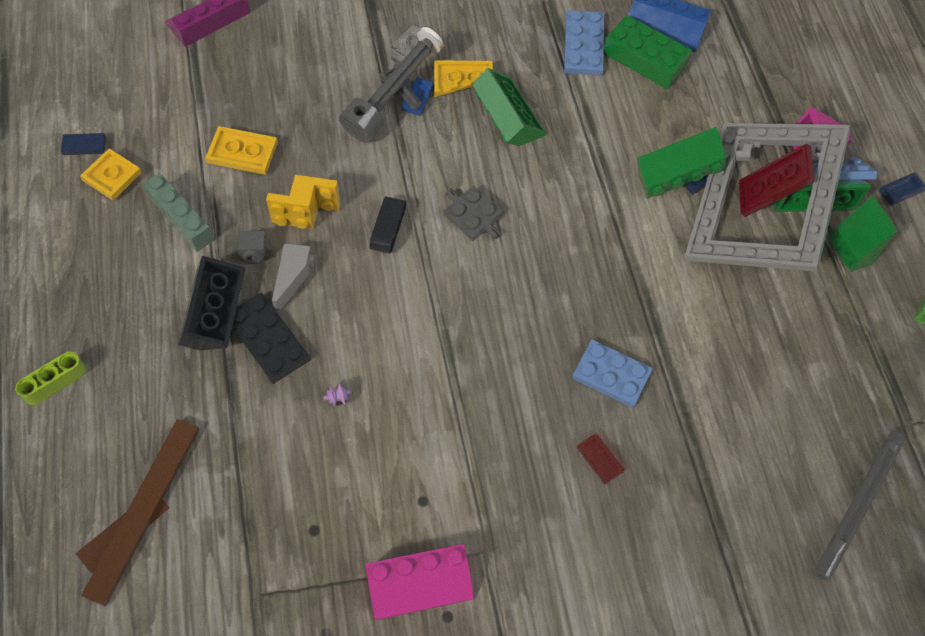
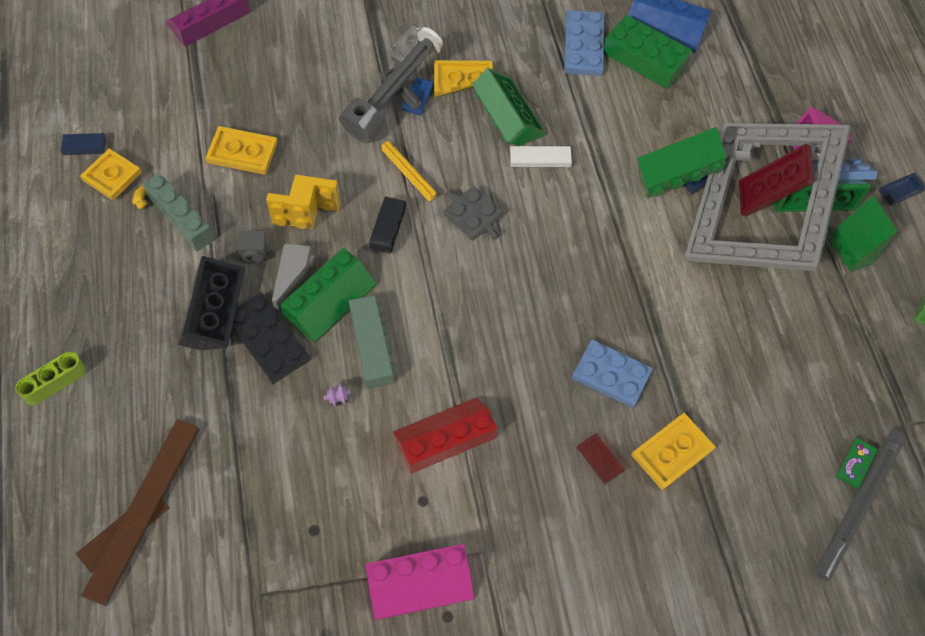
(138, 198): none -> yellow arm
(326, 295): none -> green slope
(371, 342): none -> sand green brick
(409, 171): none -> yellow axle
(445, 434): none -> red slope
(540, 156): none -> white tile
(673, 451): none -> yellow plate
(856, 463): none -> green tile

